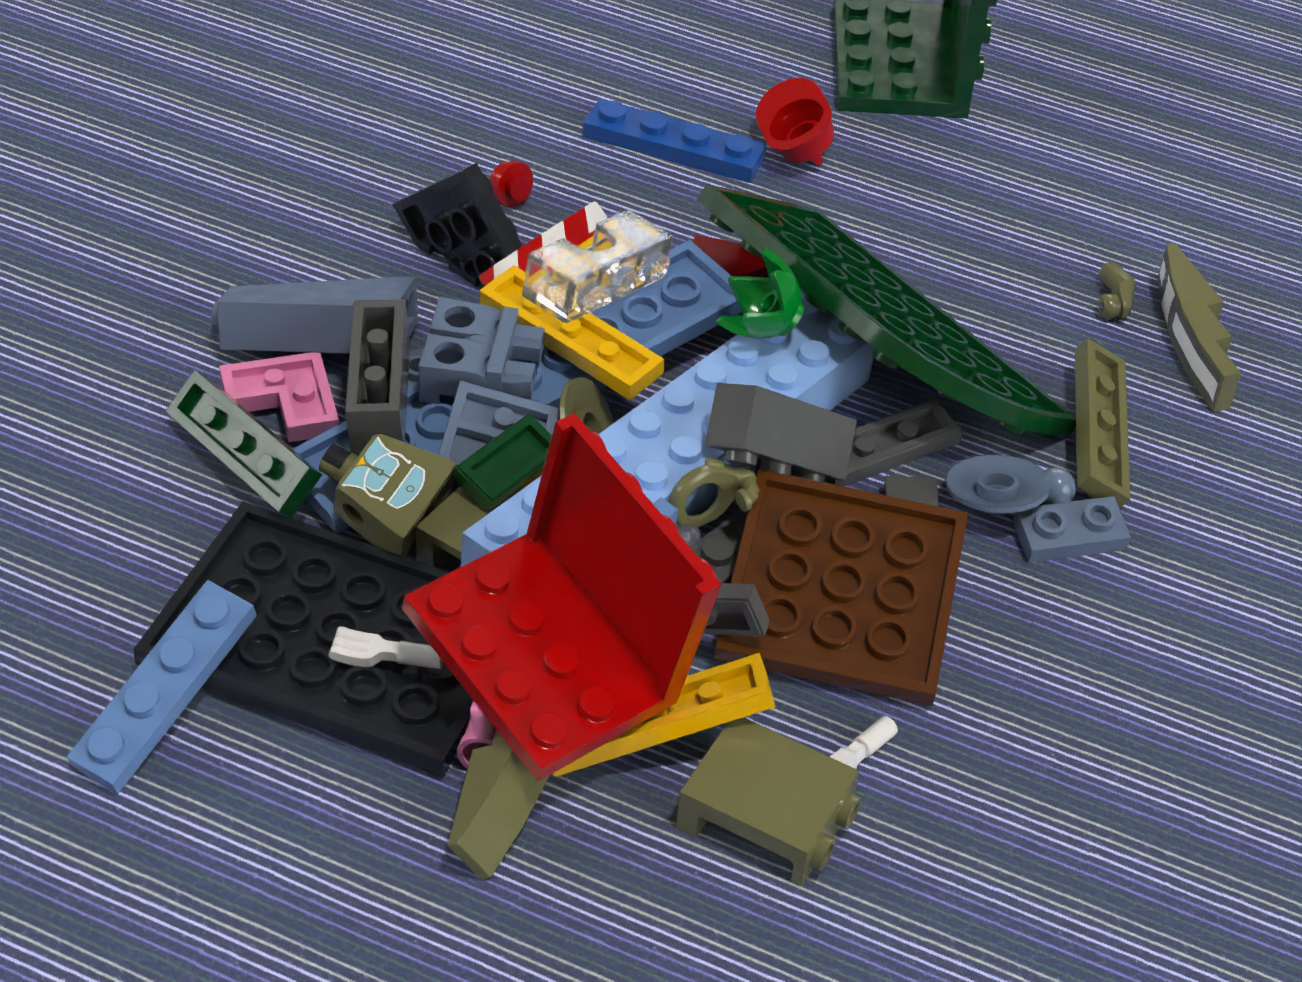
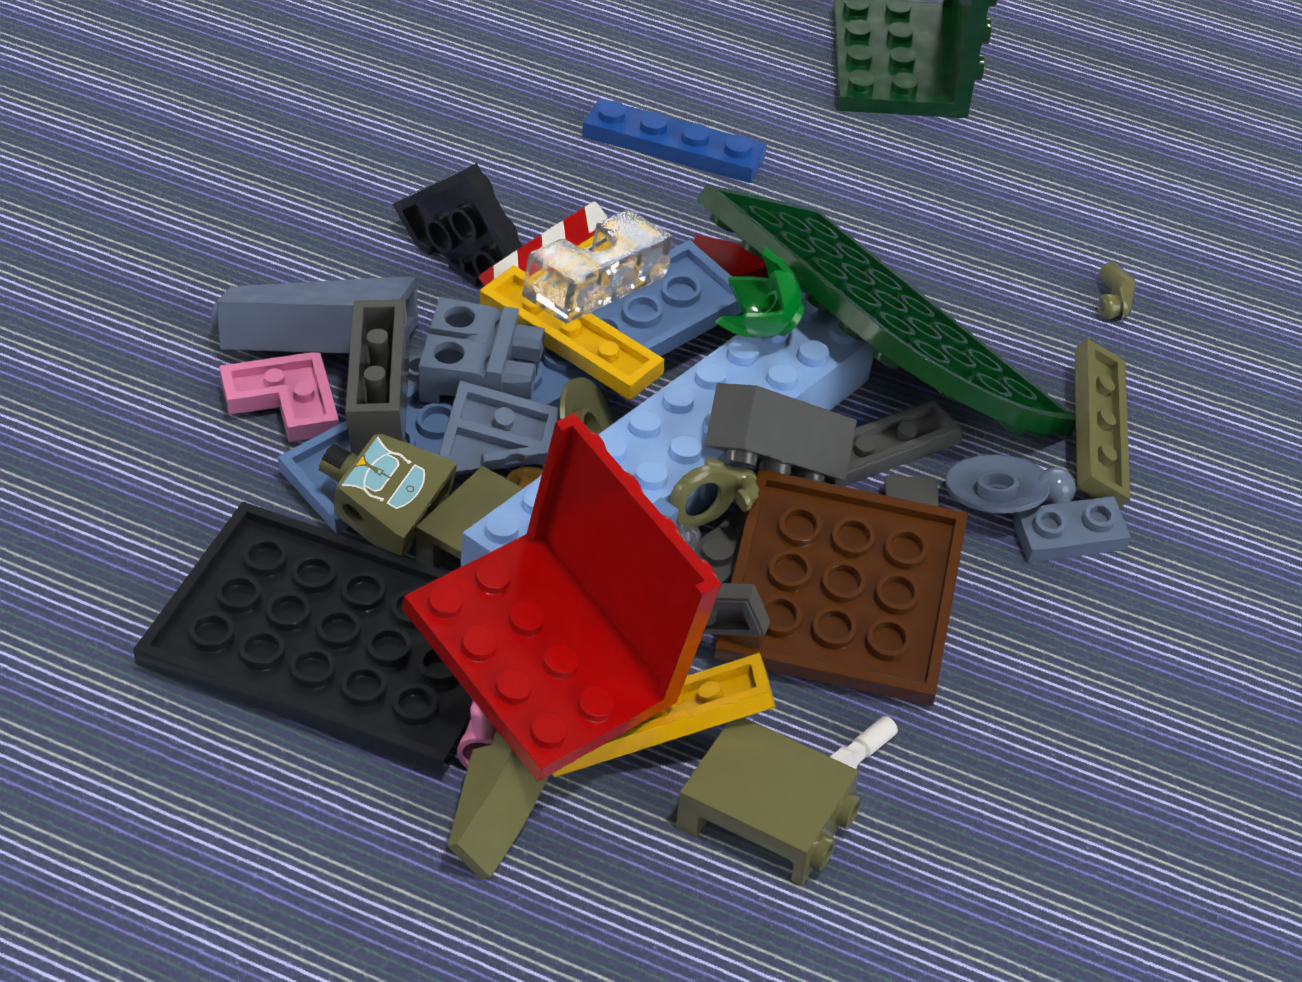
(161, 687): medium blue plate -> none
(244, 444): plate -> none
(368, 649): white piece -> none
(504, 464): dark green tile -> none
(512, 183): red plate -> none
(796, 120): red piece -> none
(1197, 335): olive slope -> none

